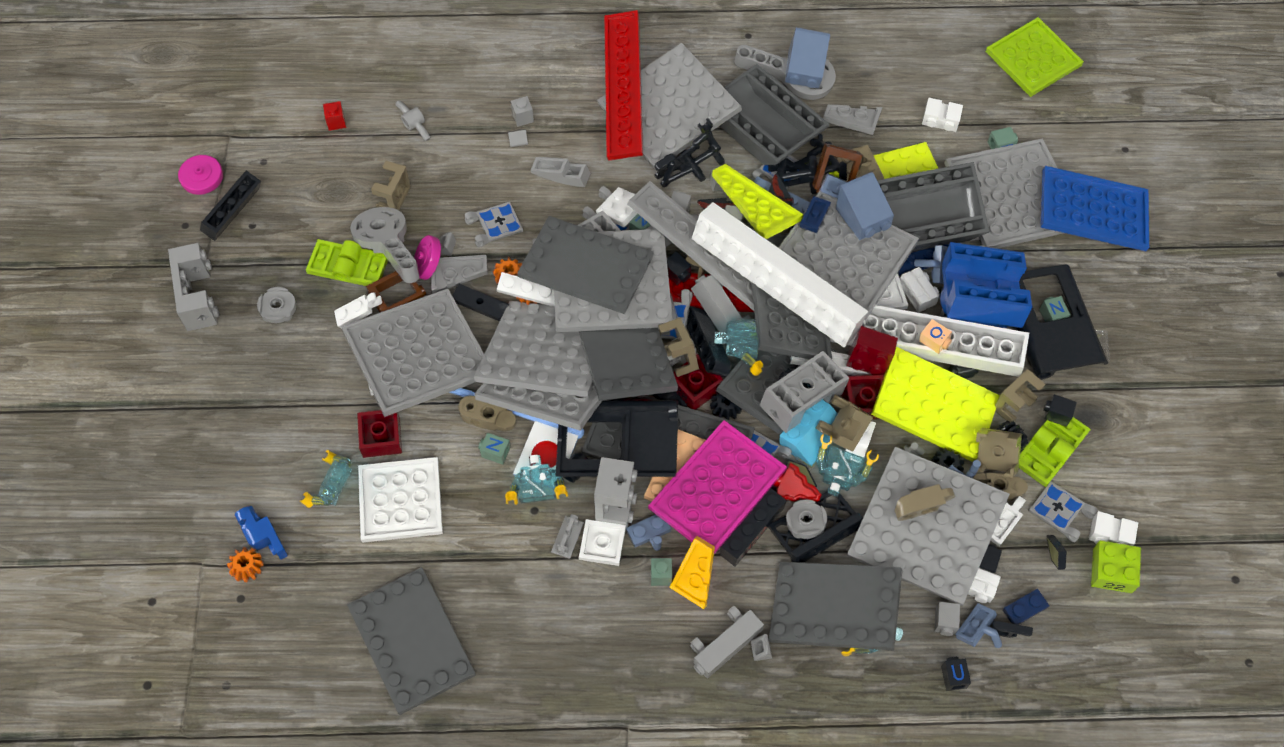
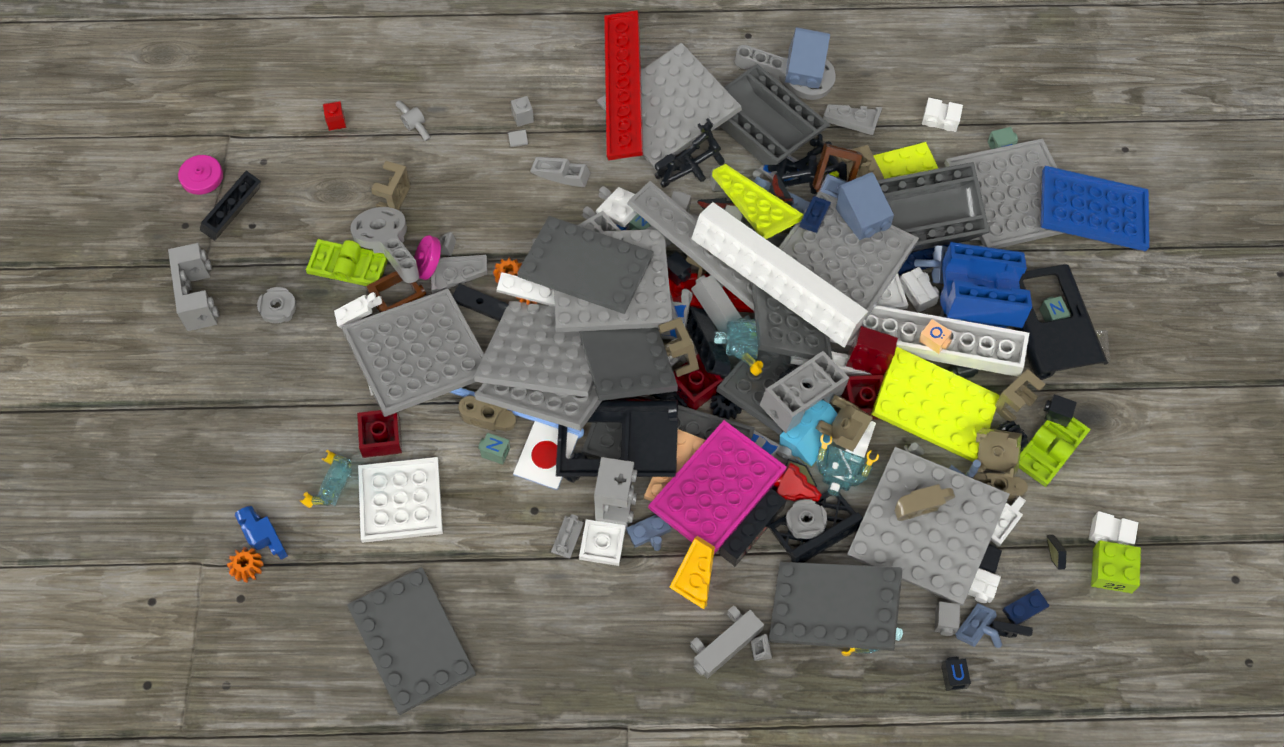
(496, 222): light grey flag -> none
(536, 483): clear light blue torso -> none
(661, 571): sand green brick -> none
(948, 458): black gear -> none
(1034, 56): lime plate -> none
(1060, 508): light grey flag -> none

